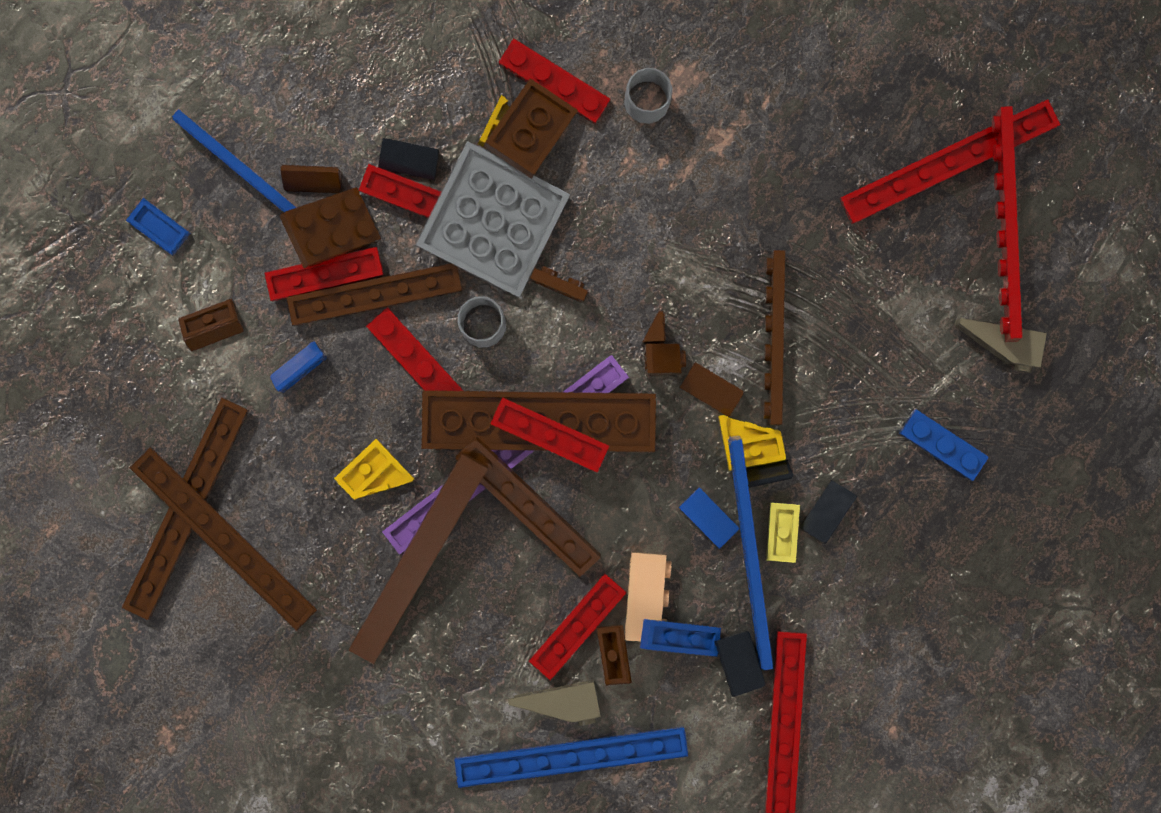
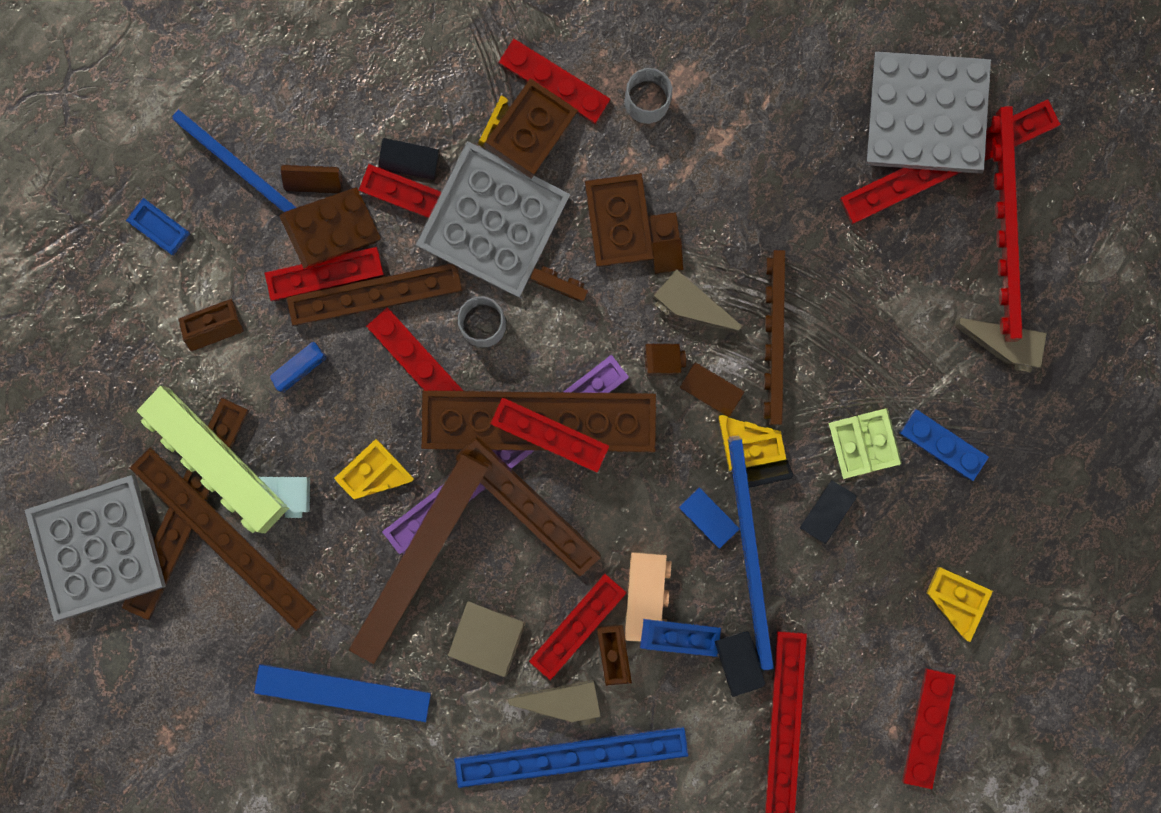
(95, 548): none -> light grey plate
(212, 459): none -> yellowish green brick
(293, 492): none -> light aqua brick
(342, 692): none -> blue tile
(486, 639): none -> dark tan slope
(619, 220): none -> reddish brown plate
(656, 332): reddish brown slope -> none
(665, 243): none -> reddish brown slope
(688, 302): none -> dark tan slope
(782, 532): light yellow plate -> none
(865, 443): none -> yellowish green slope
(928, 112): none -> light grey plate
(928, 728): none -> red plate
(959, 600): none -> yellow wing

